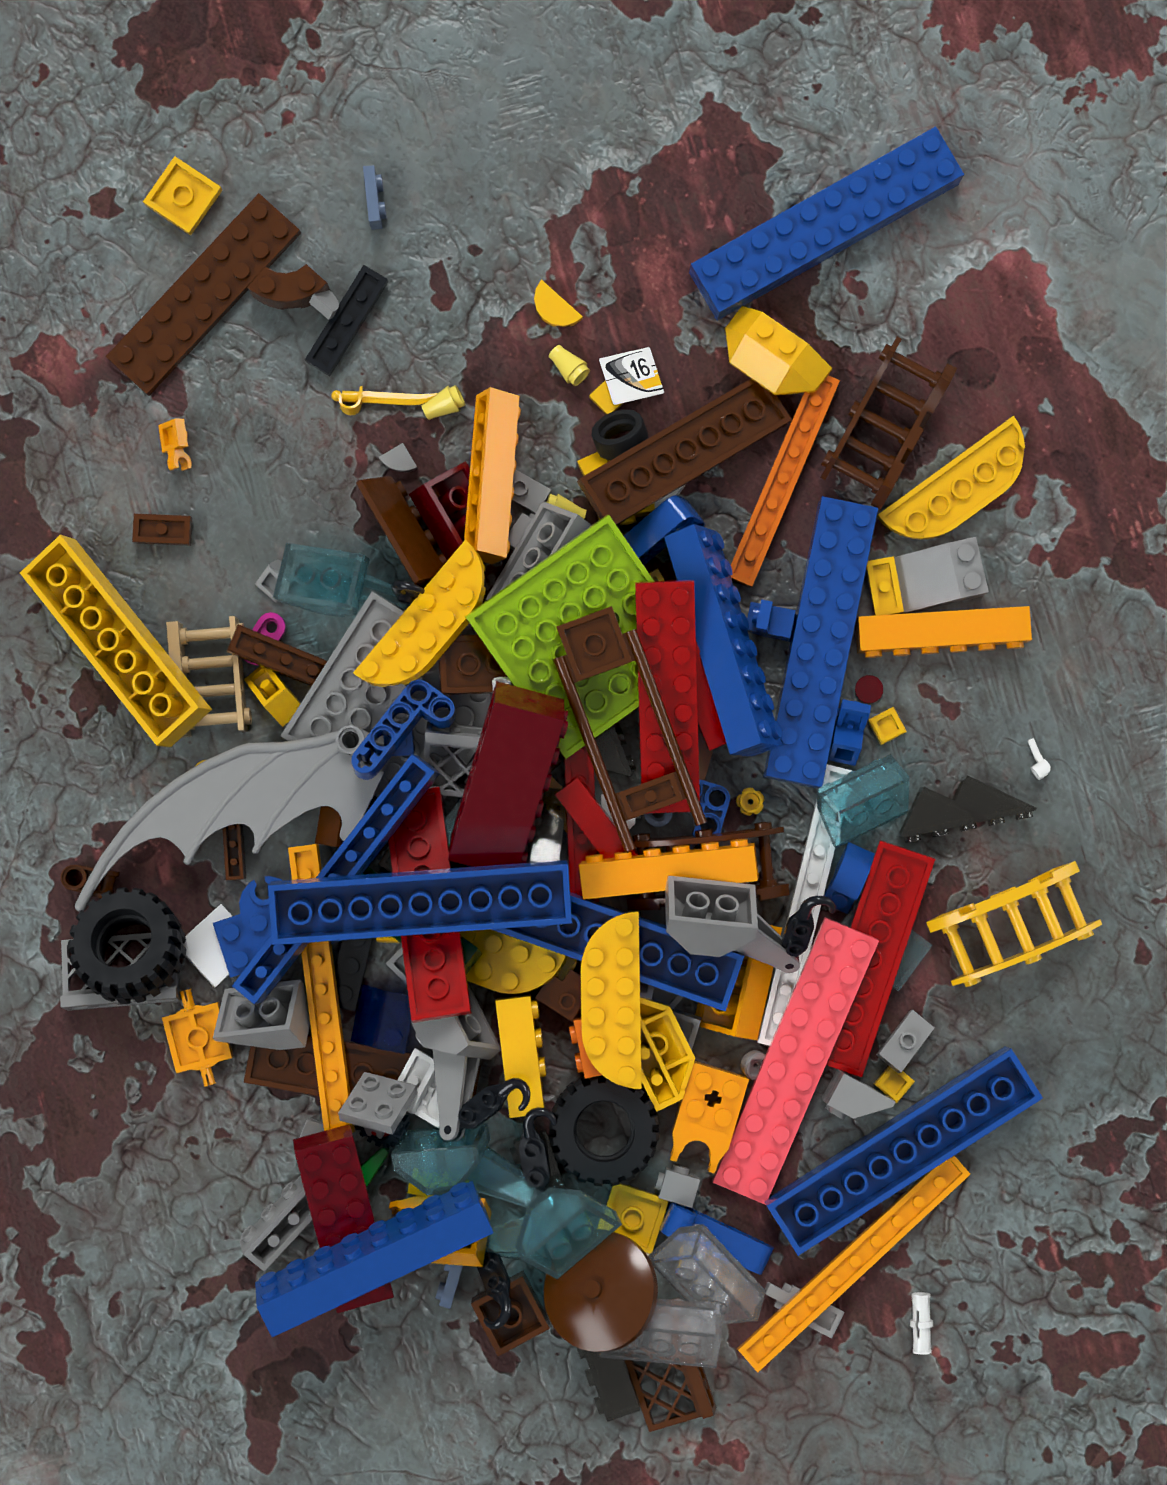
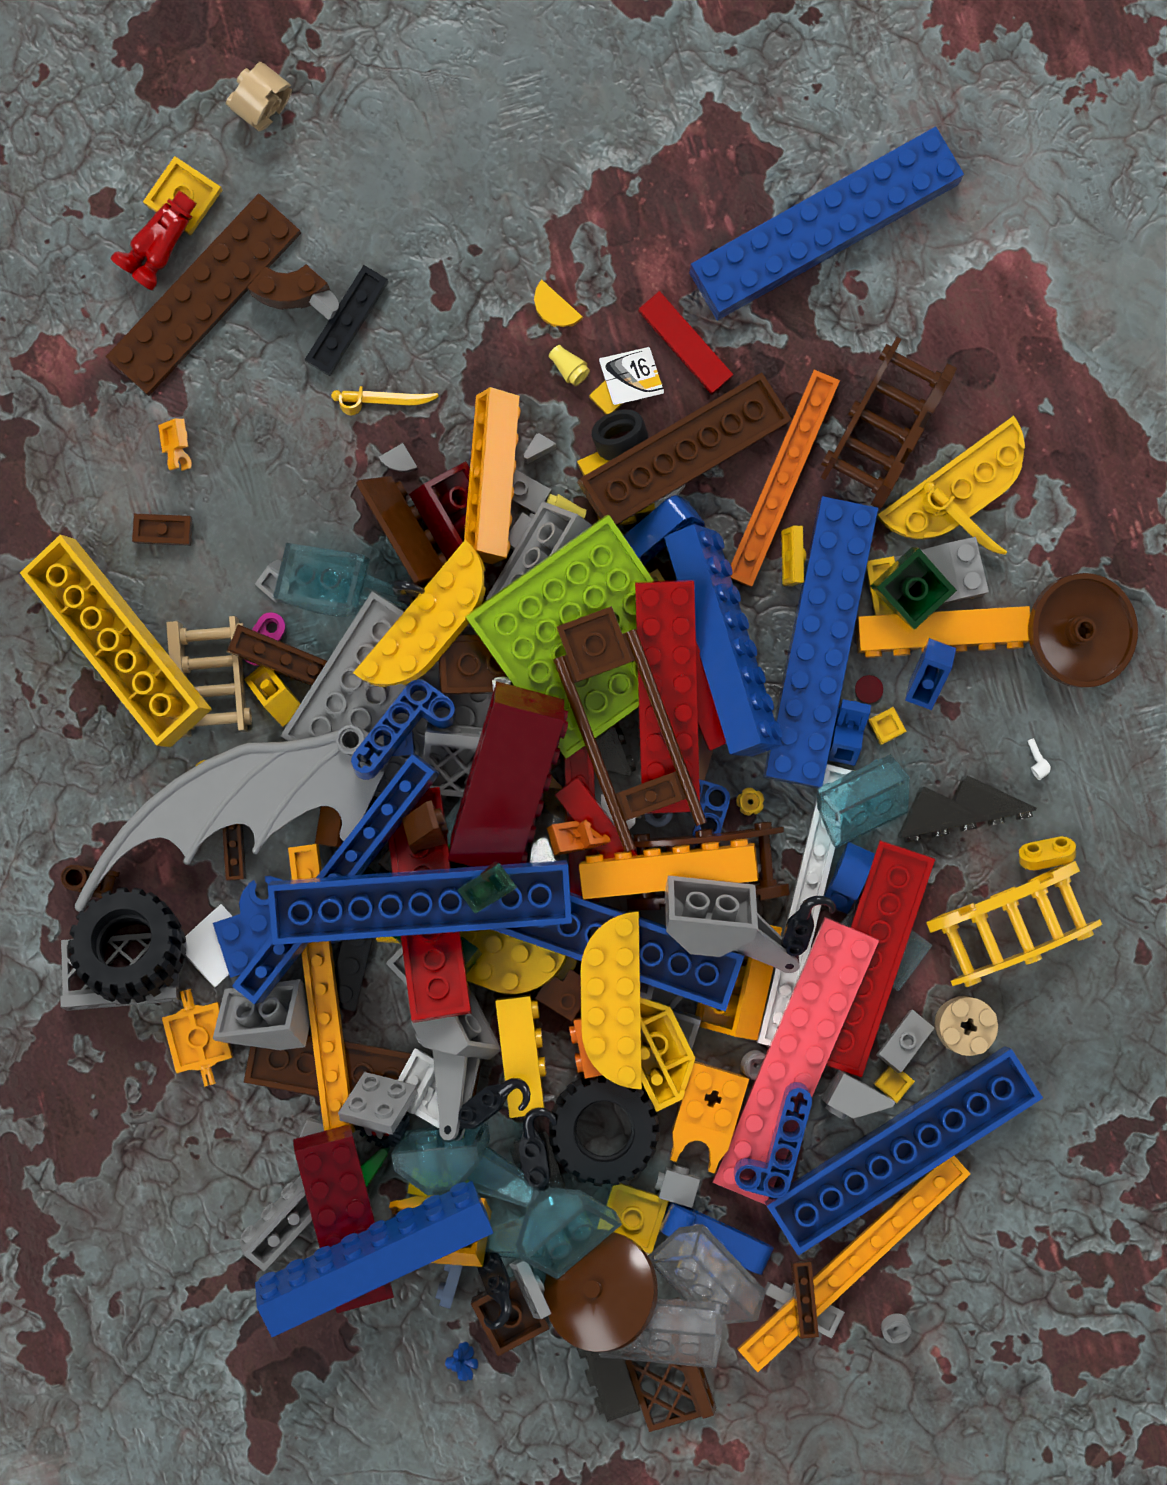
(156, 241): none -> red piece
(259, 96): none -> tan brick
(373, 186): sand blue plate -> none
(382, 1019): clear blue slope -> none
(425, 827): none -> reddish brown slope
(444, 403): light yellow cone -> none
(462, 1362): none -> blue plant
(487, 887): none -> clear green slope
(531, 1288): none -> light grey plate
(538, 448): none -> light grey slope
(574, 837): none -> orange slope
(685, 342): none -> red tile
(771, 620): blue brick -> none
(773, 354): yellow wedge -> none
(780, 1139): none -> blue beam
(793, 556): none -> yellow plate
(804, 1299): none -> reddish brown piece
(896, 1328): none -> light grey tile
(913, 587): none -> dark green slope
(921, 1323): white pin -> none
(930, 674): none -> blue brick
(950, 507): none -> yellow sword
(982, 1031): none -> tan brick
(1047, 853): none -> yellow plate
(1083, 630): none -> reddish brown dish

